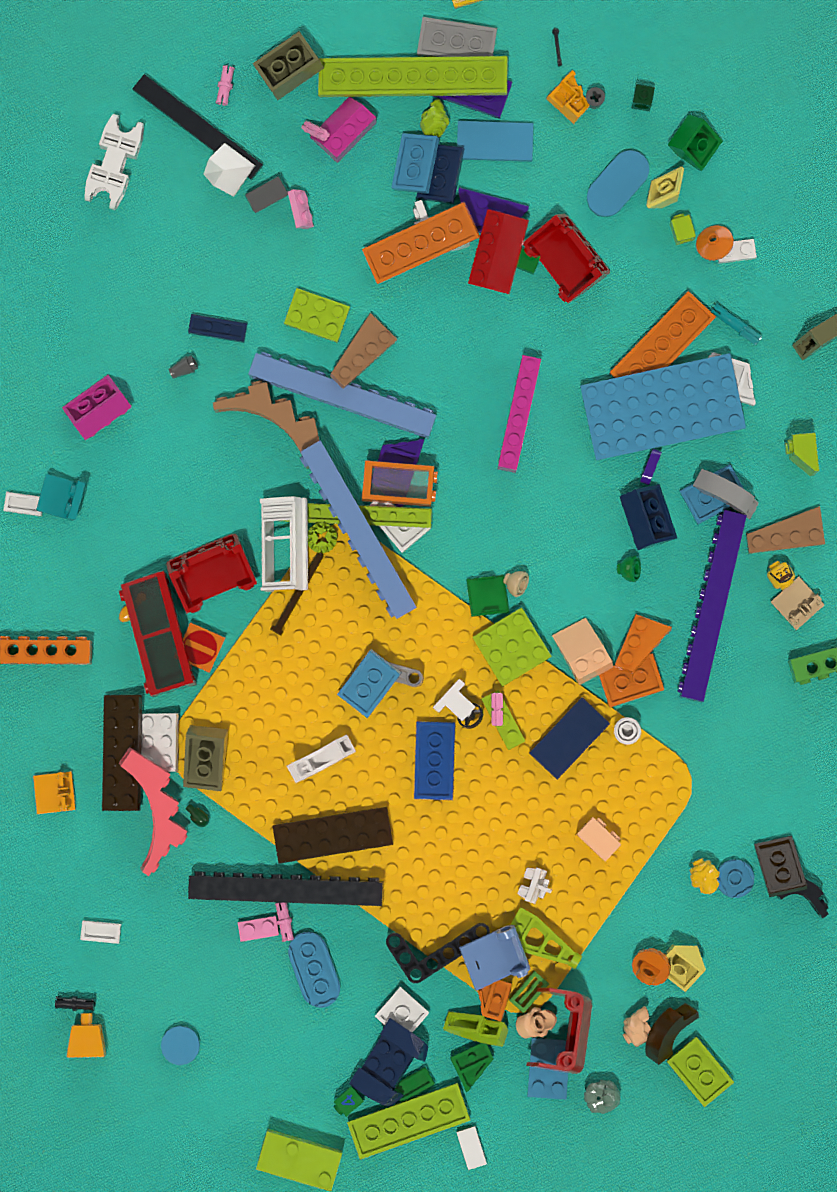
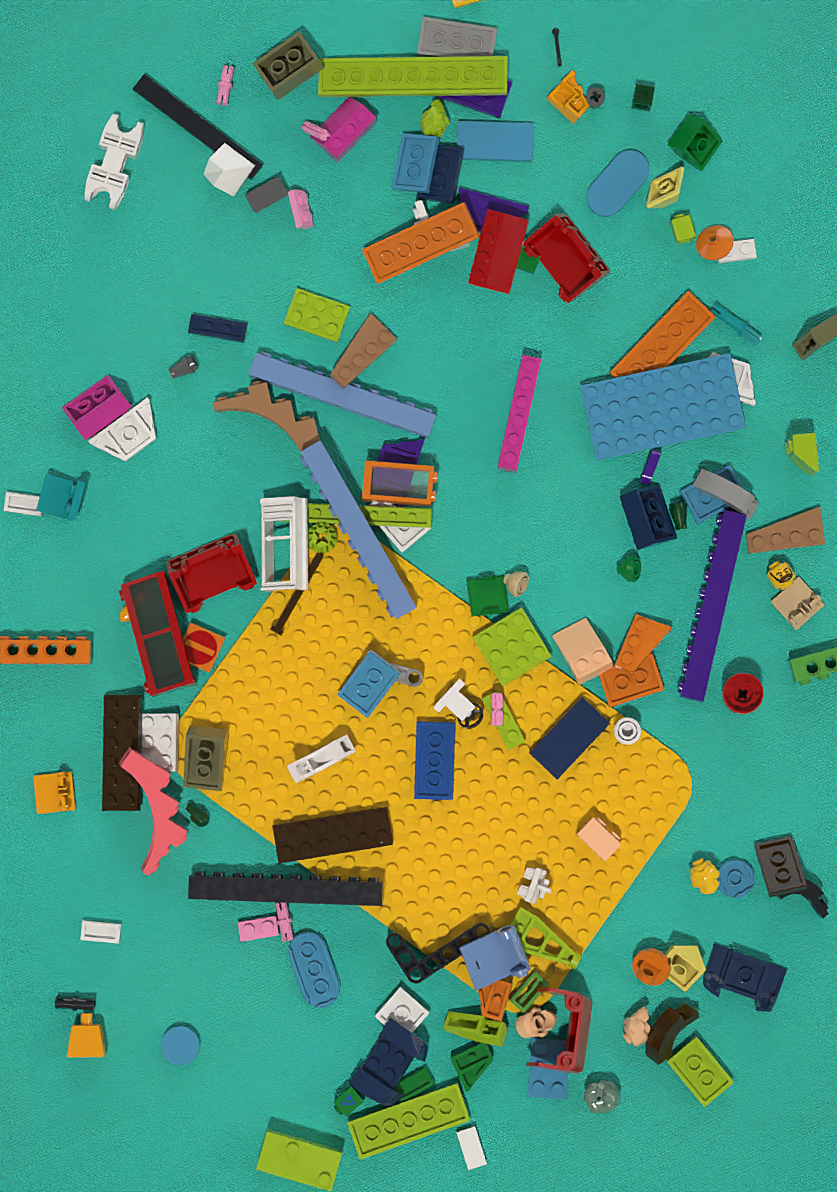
(128, 433): none -> white wing
(679, 514): none -> dark green cone
(742, 682): none -> red wheel
(743, 976): none -> dark blue piece

